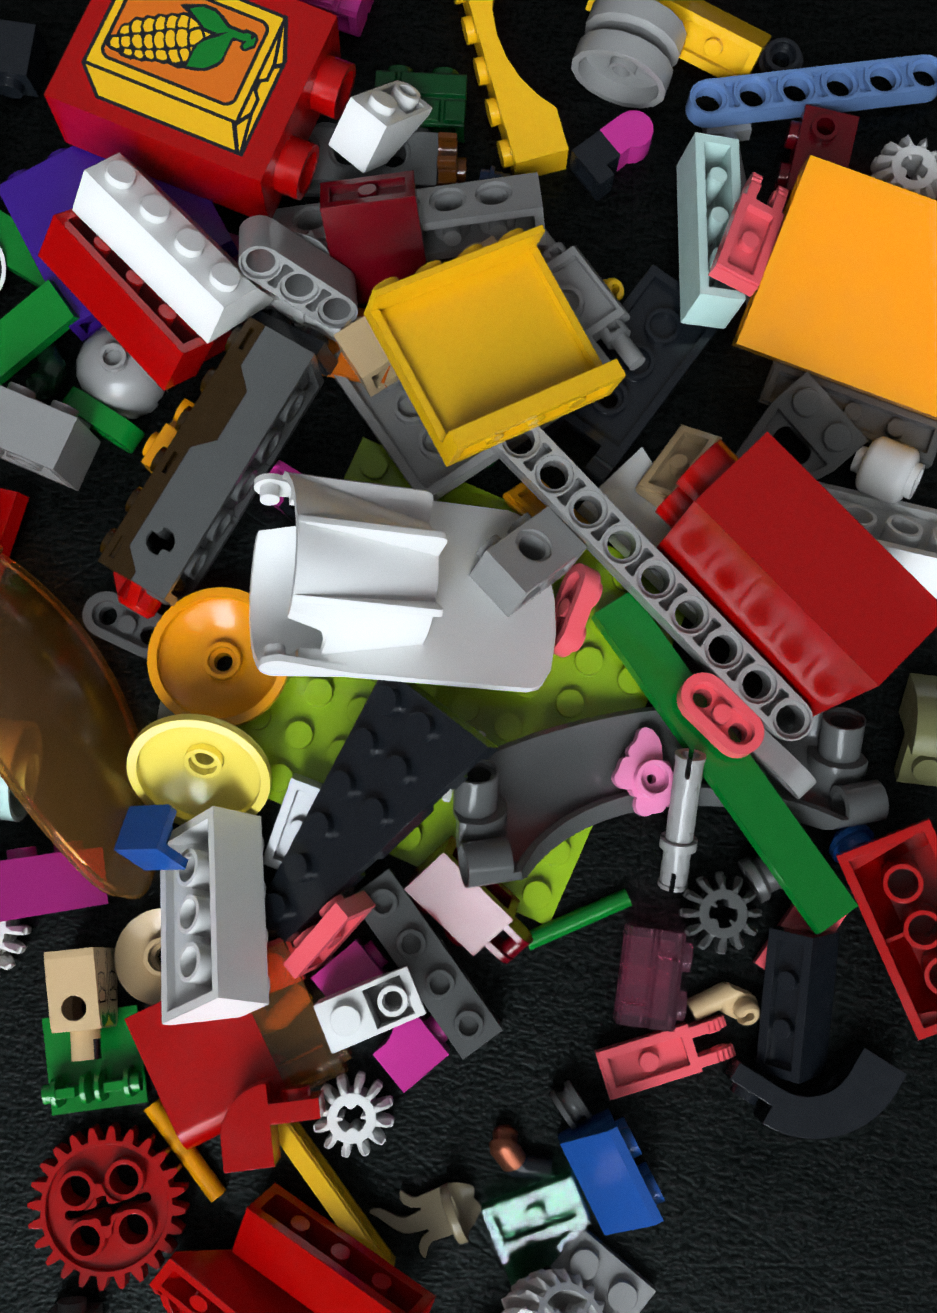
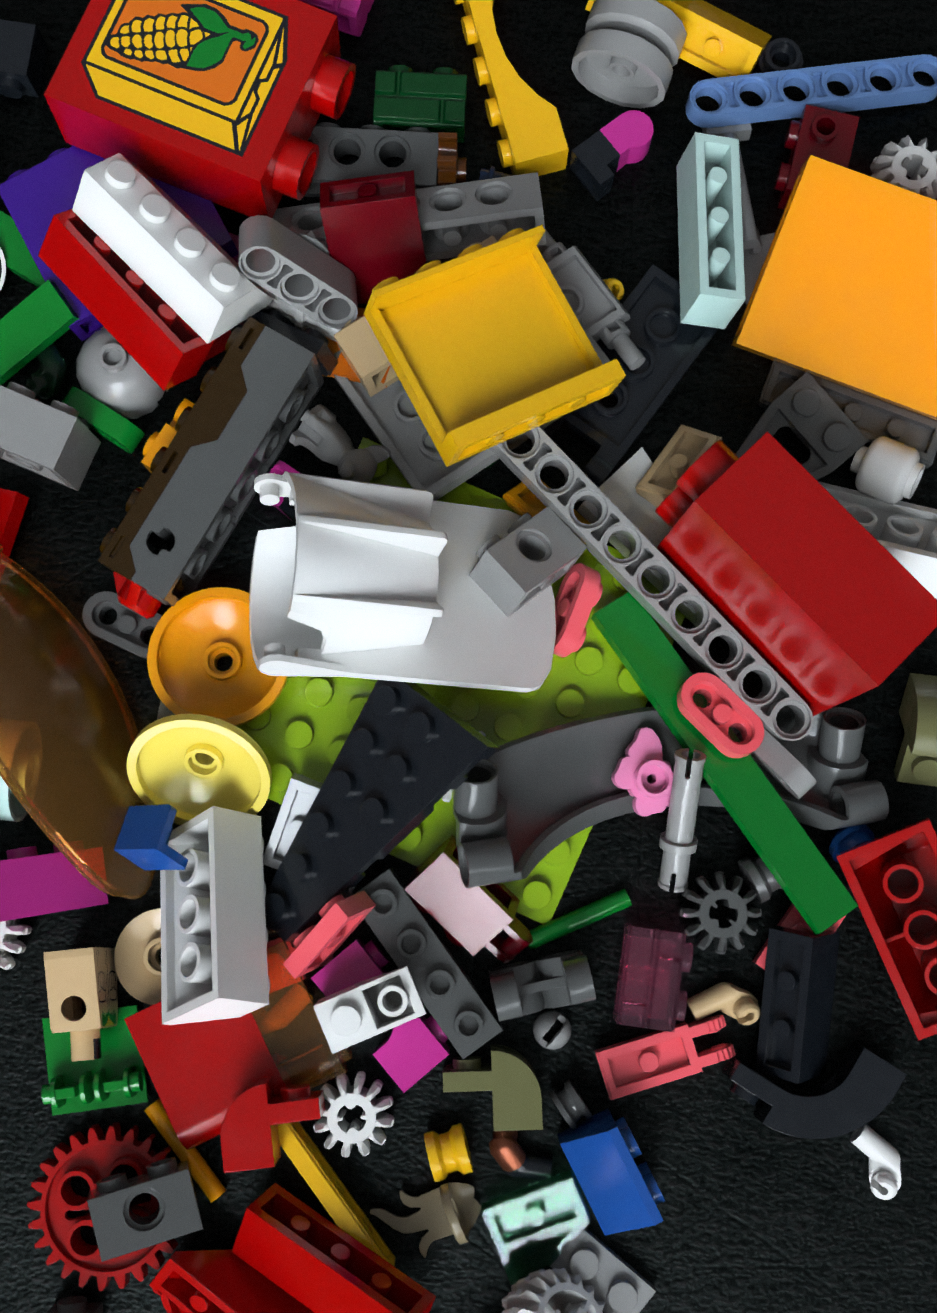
(121, 1230): none -> dark grey brick
(331, 444): none -> light grey animal
(378, 124): white slope -> none
(448, 1152): none -> yellow wheel
(512, 1083): none -> olive brick
(541, 984): none -> dark grey piece
(544, 1022): none -> light grey hinge
(749, 237): coral hinge -> none
(883, 1162): none -> white arm

